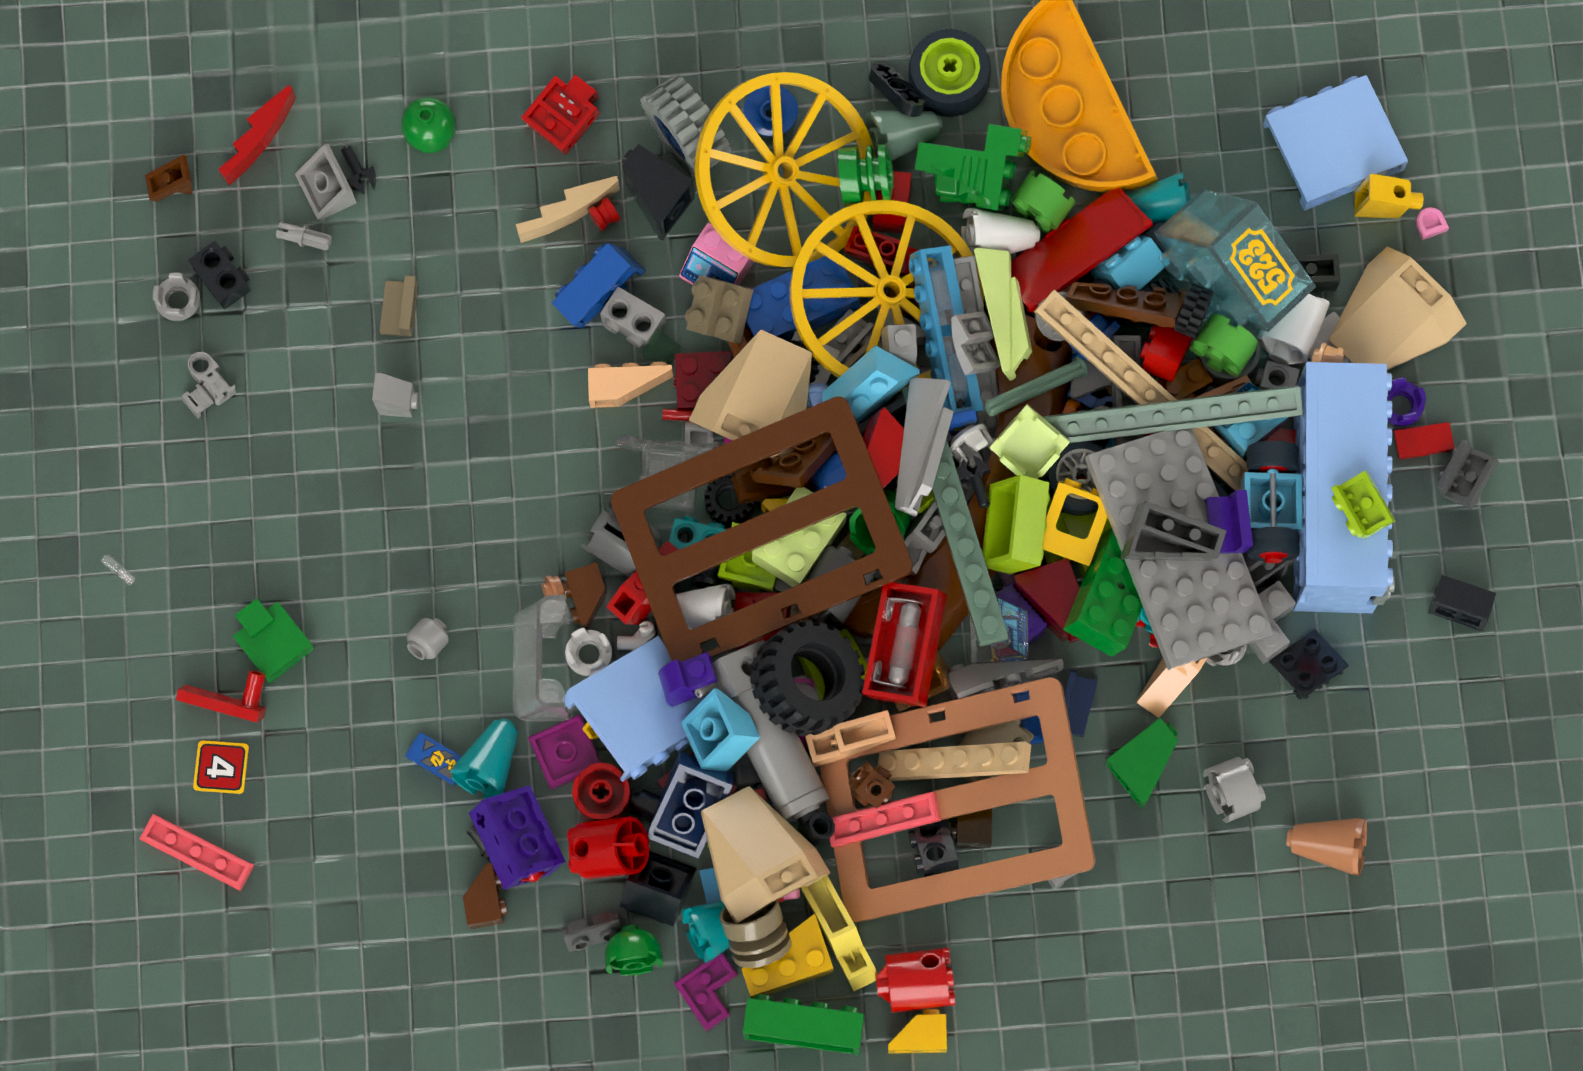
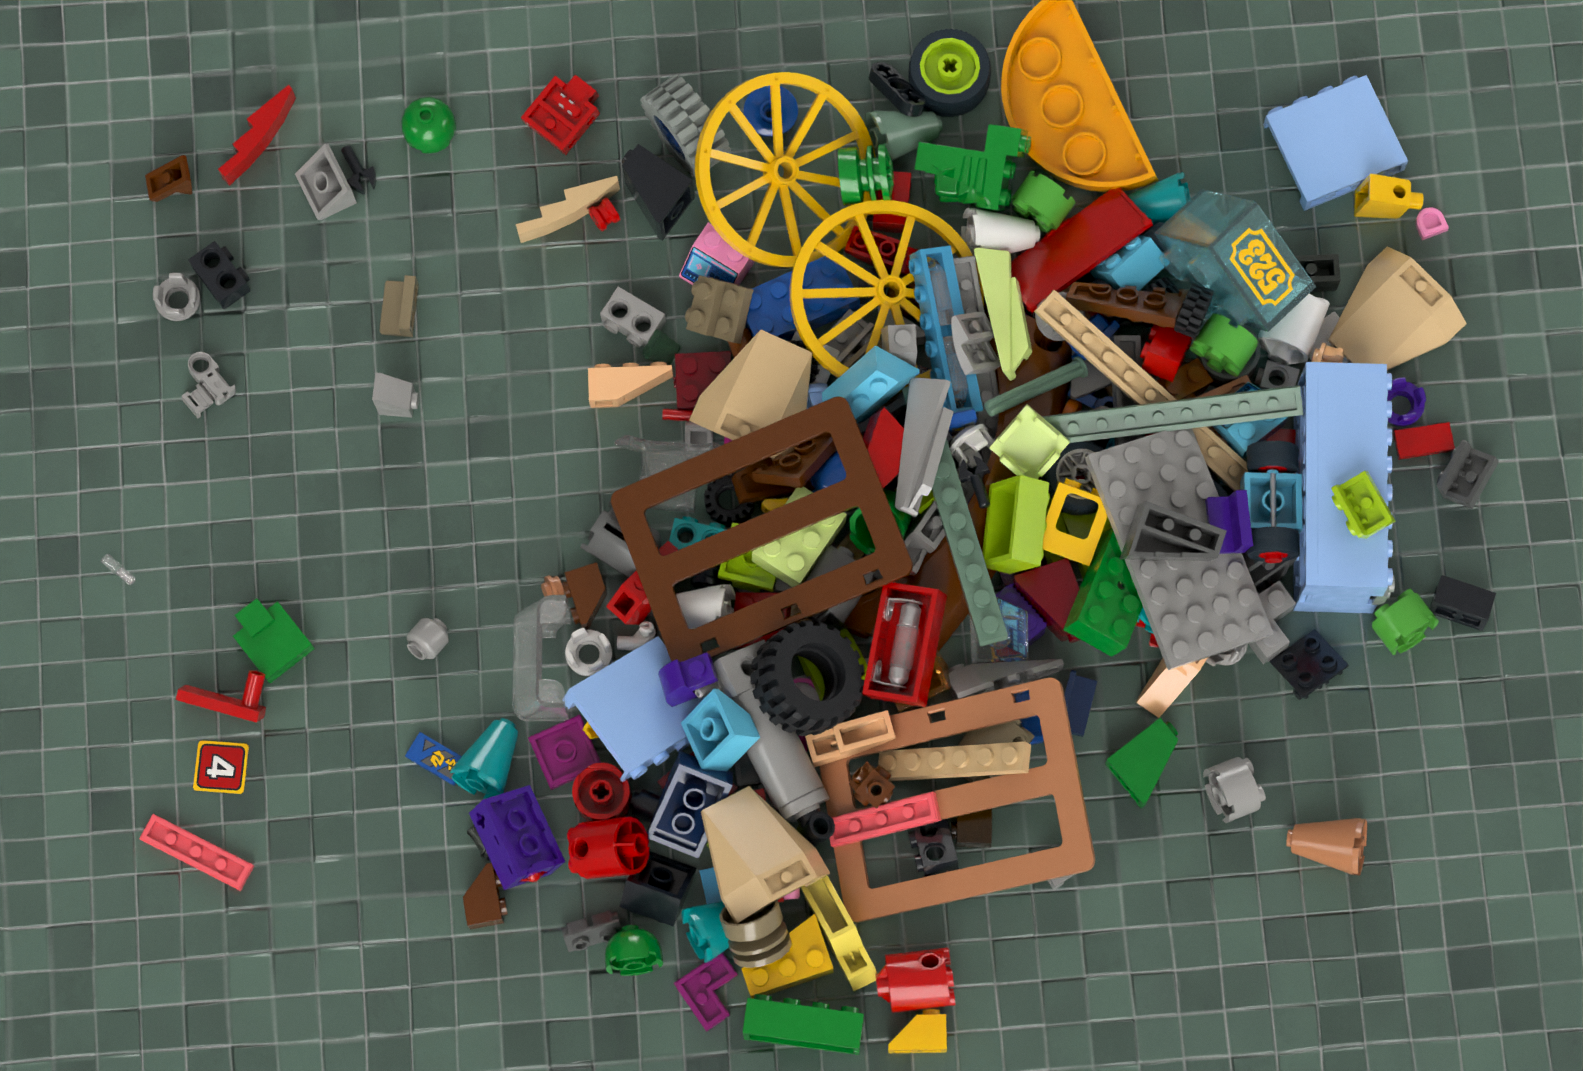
(304, 236): light grey axle -> none
(596, 284): blue wedge -> none
(1403, 622): none -> bright green brick

